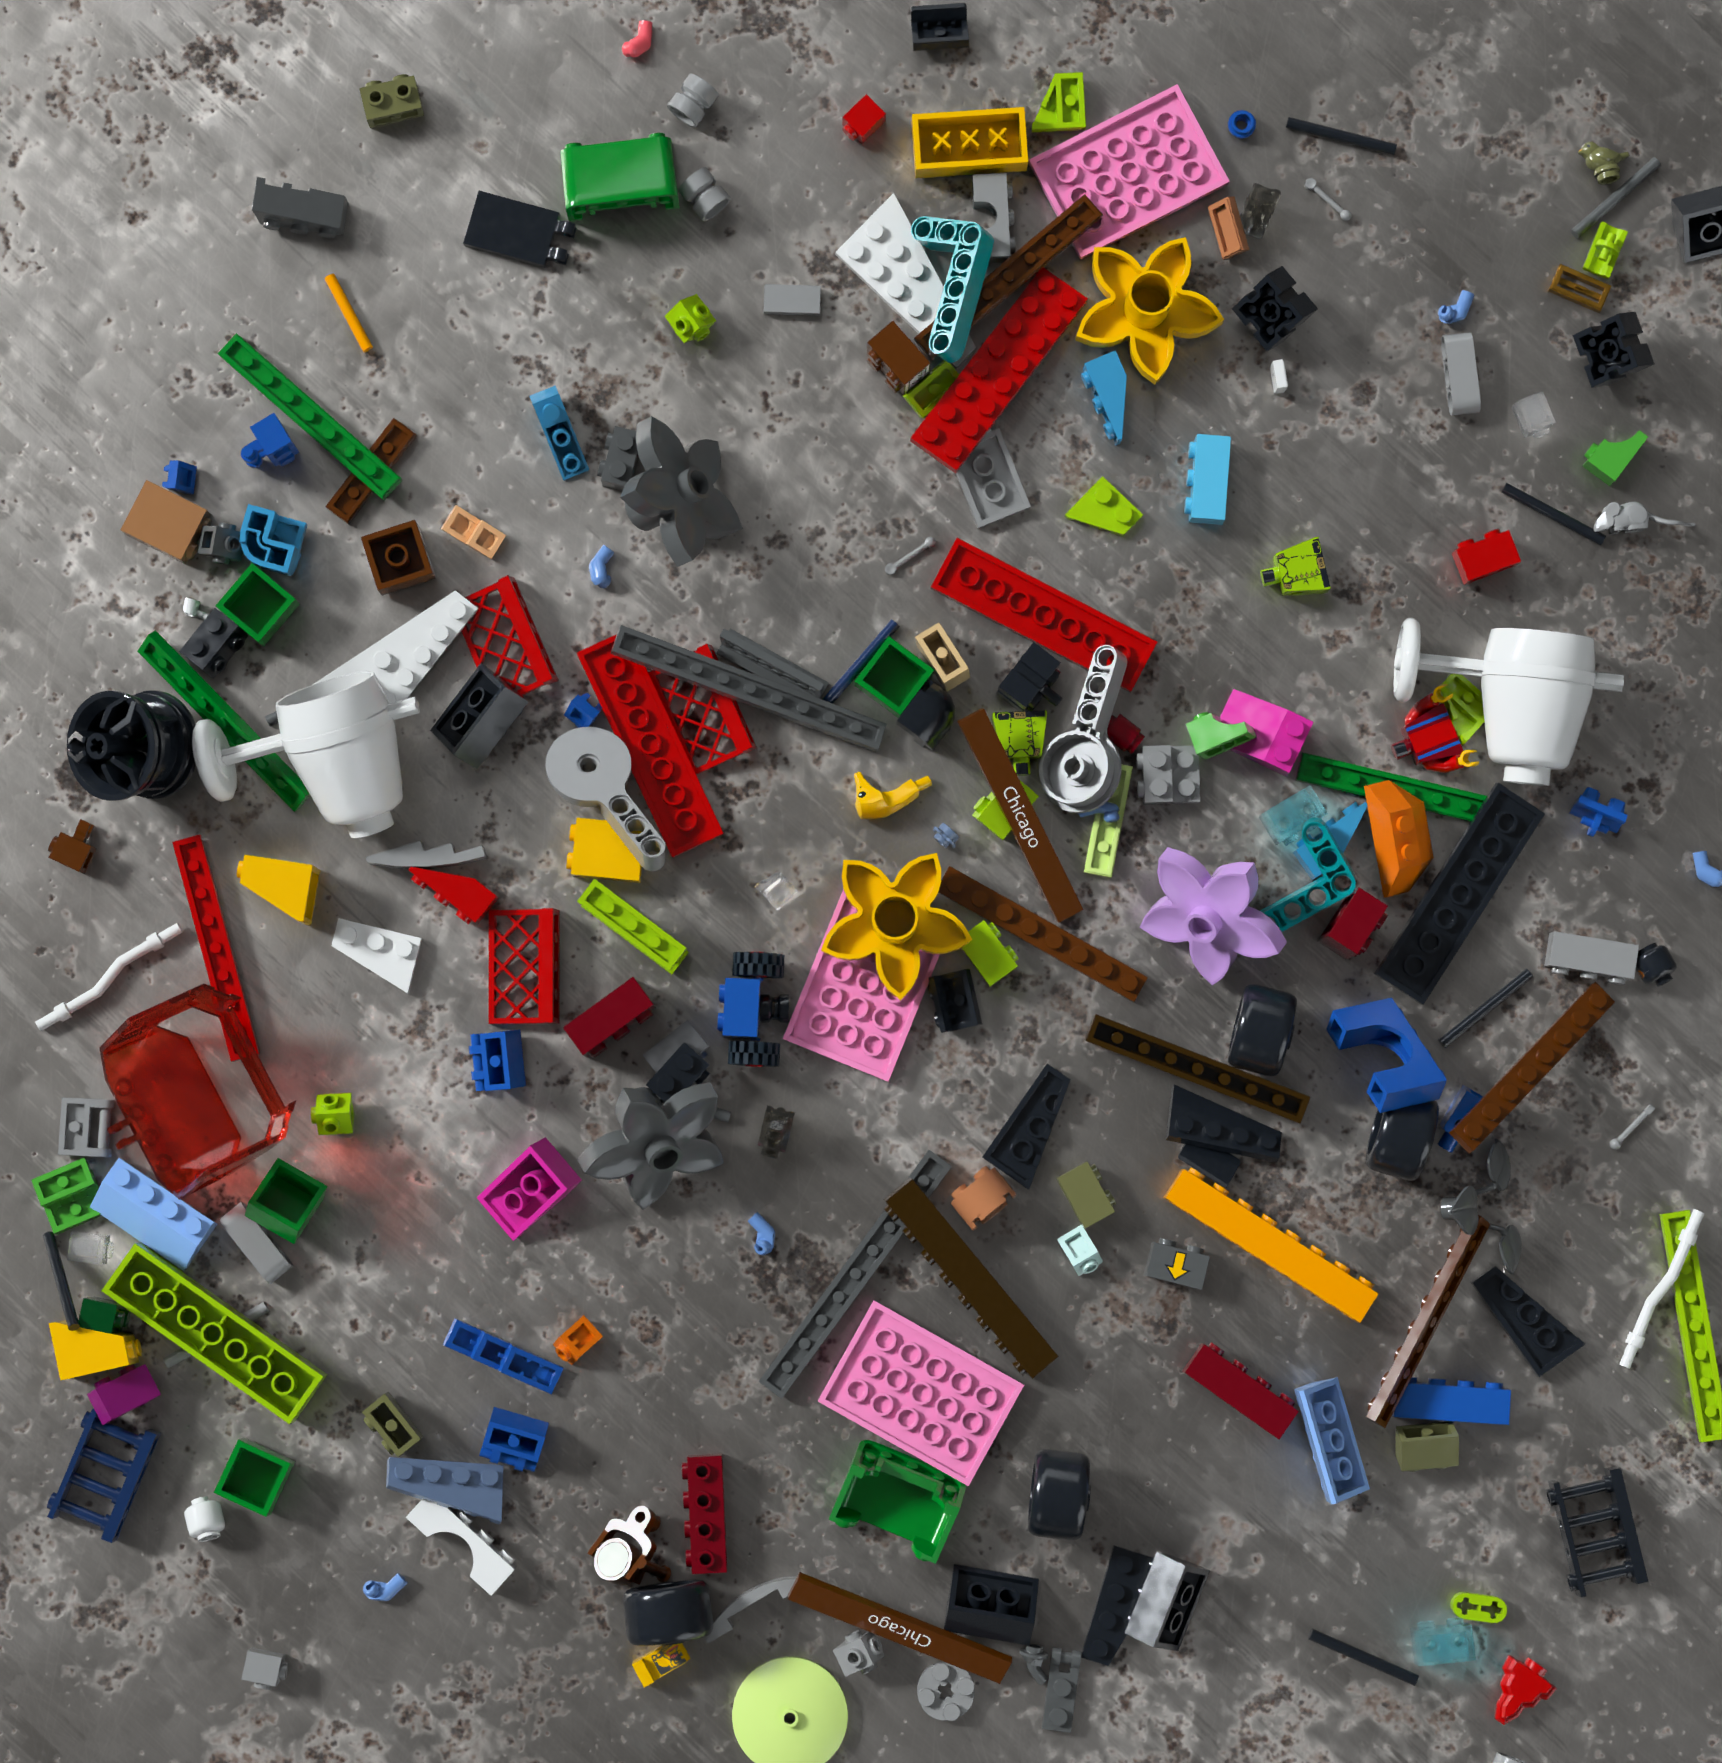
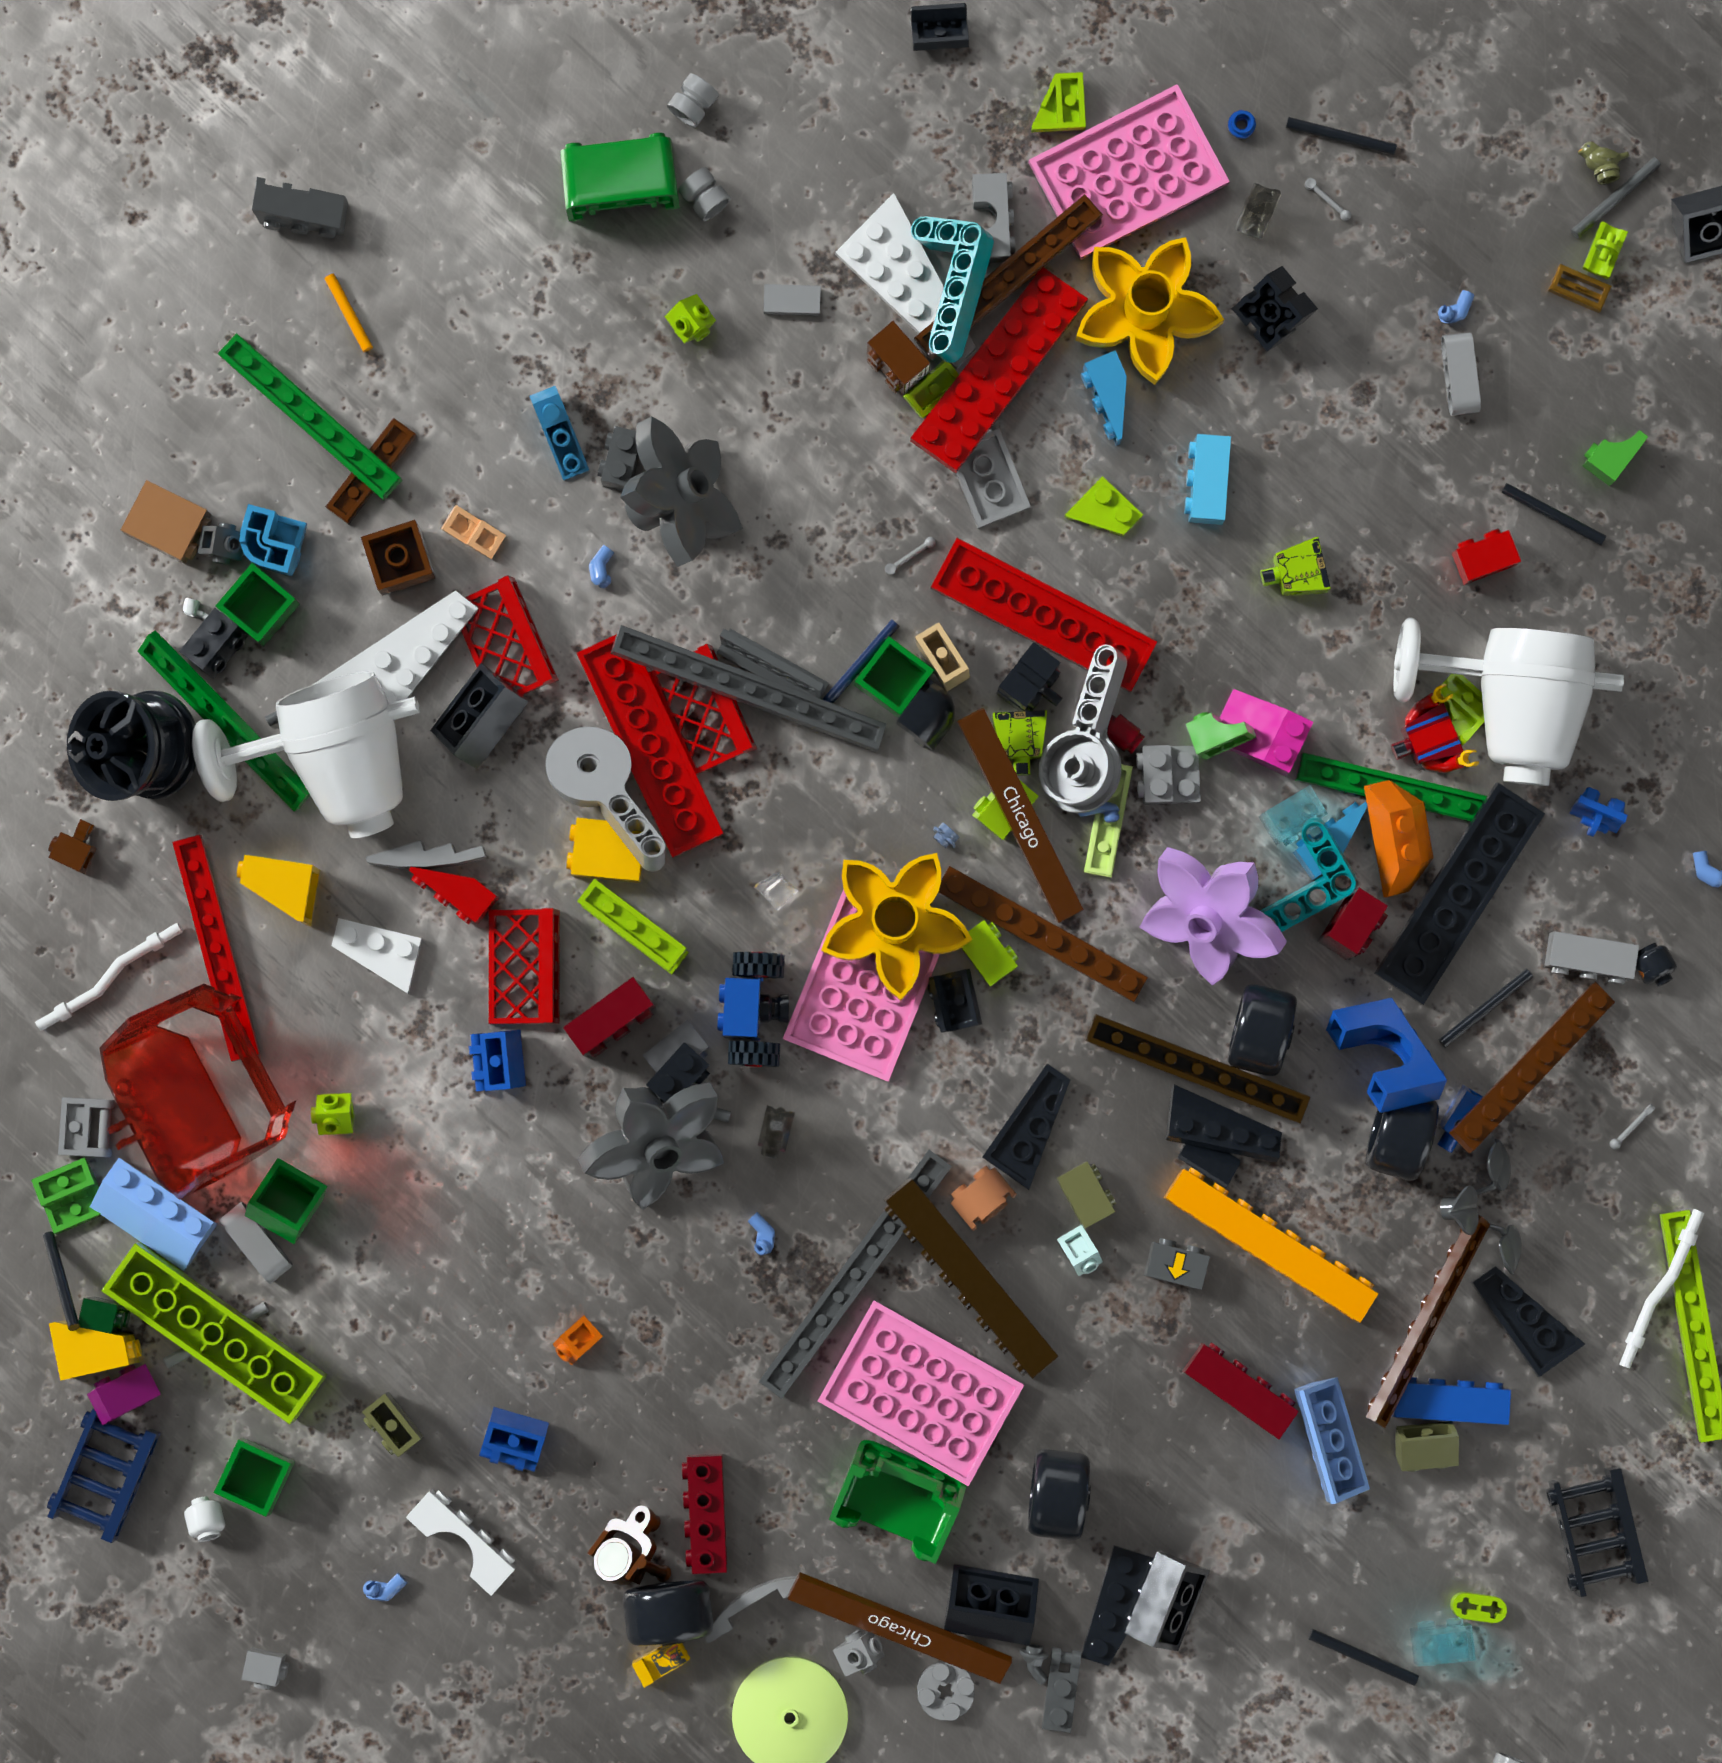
(90, 1247): clear brick -> none
(180, 477): blue tile -> none
(270, 441): blue brick -> none
(391, 100): olive brick -> none
(457, 1485): sand blue wing -> none
(503, 1356): blue slope -> none
(517, 230): black tile -> none
(529, 1188): dark pink slope -> none
(582, 712): blue tile -> none
(640, 43): coral arm -> none
(863, 119): red brick -> none
(874, 804): yellow animal -> none
(969, 142): yellow brick -> none
(1228, 228): nougat tile -> none
(1278, 376): white tile -> none
(1521, 1688): red rock -> none
(1534, 415): clear brick -> none
(1613, 349): black brick -> none
(1630, 518): light grey animal -> none

